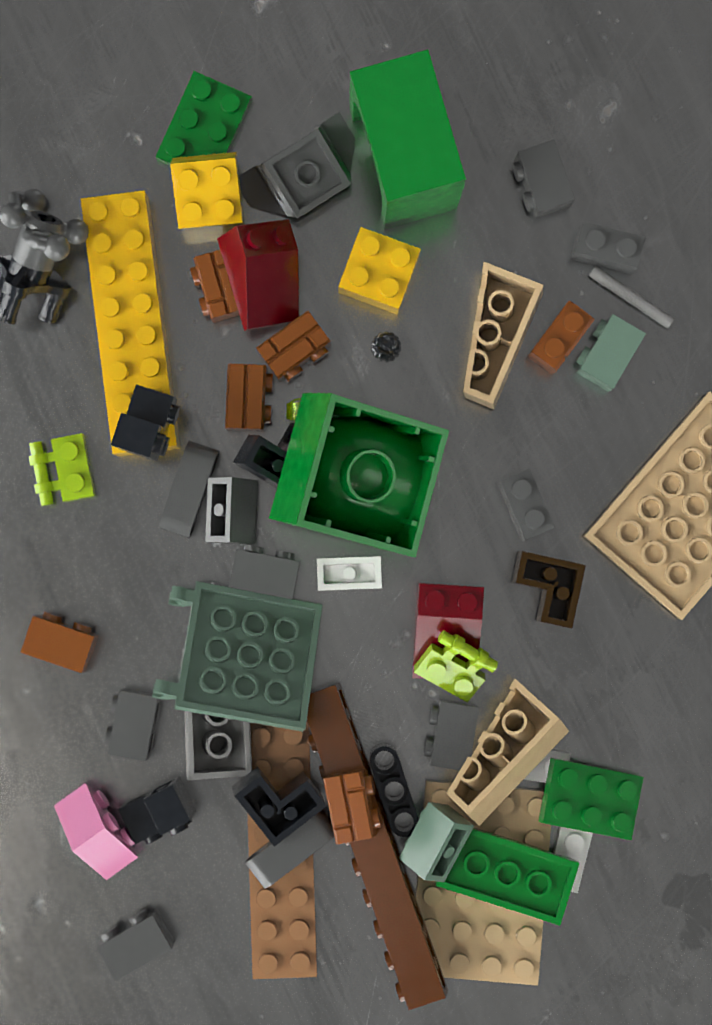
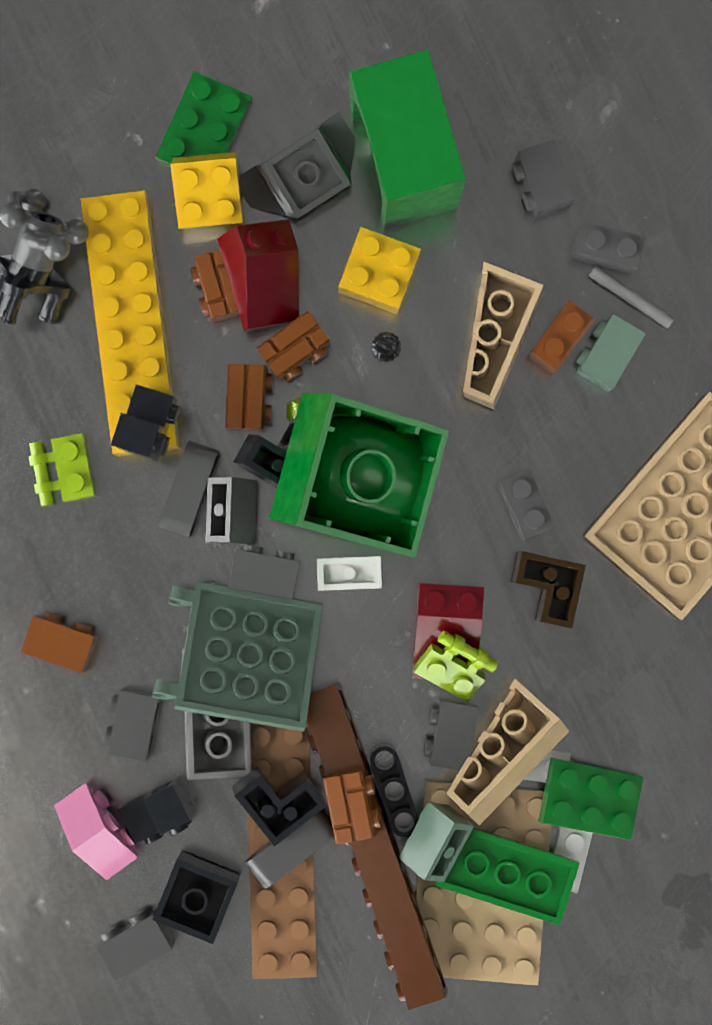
(196, 897): none -> black brick

